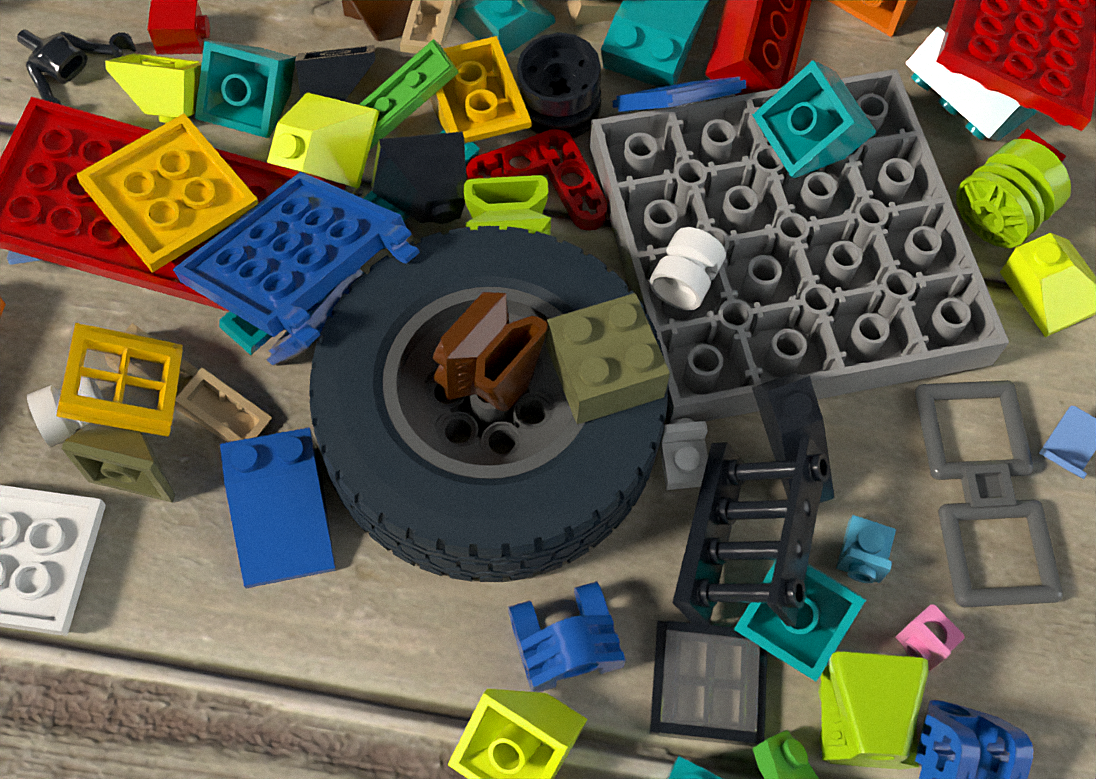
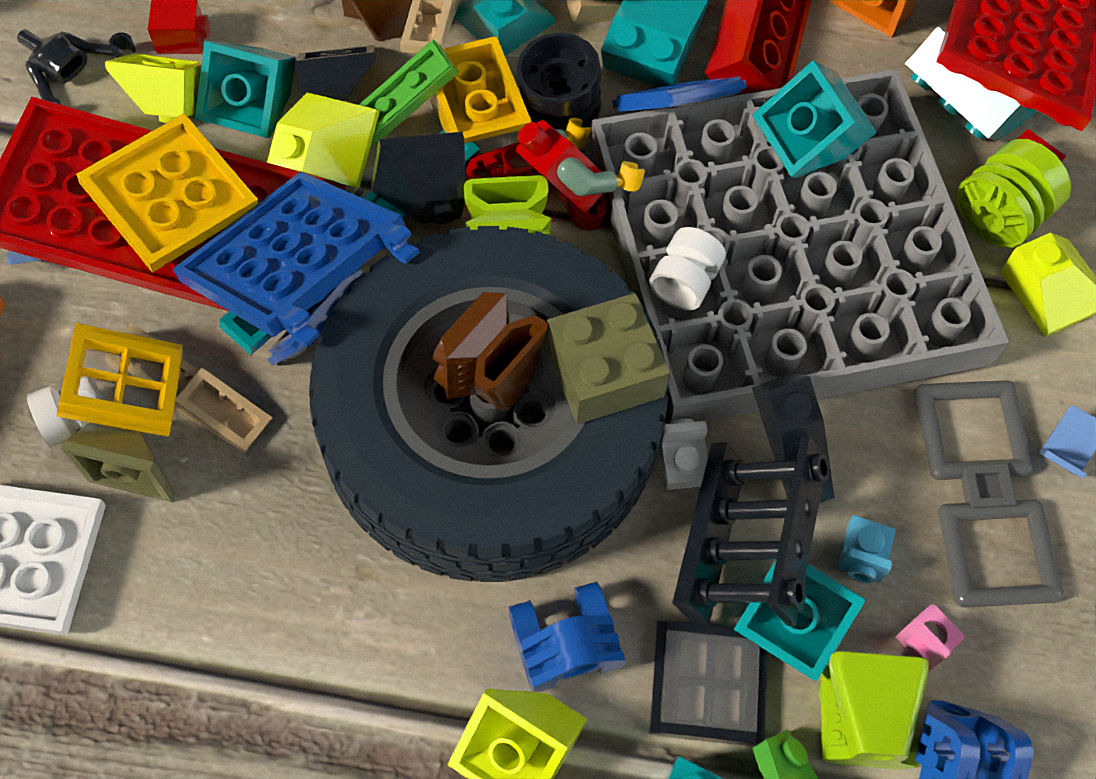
(277, 507): blue slope -> none
(561, 162): none -> torso

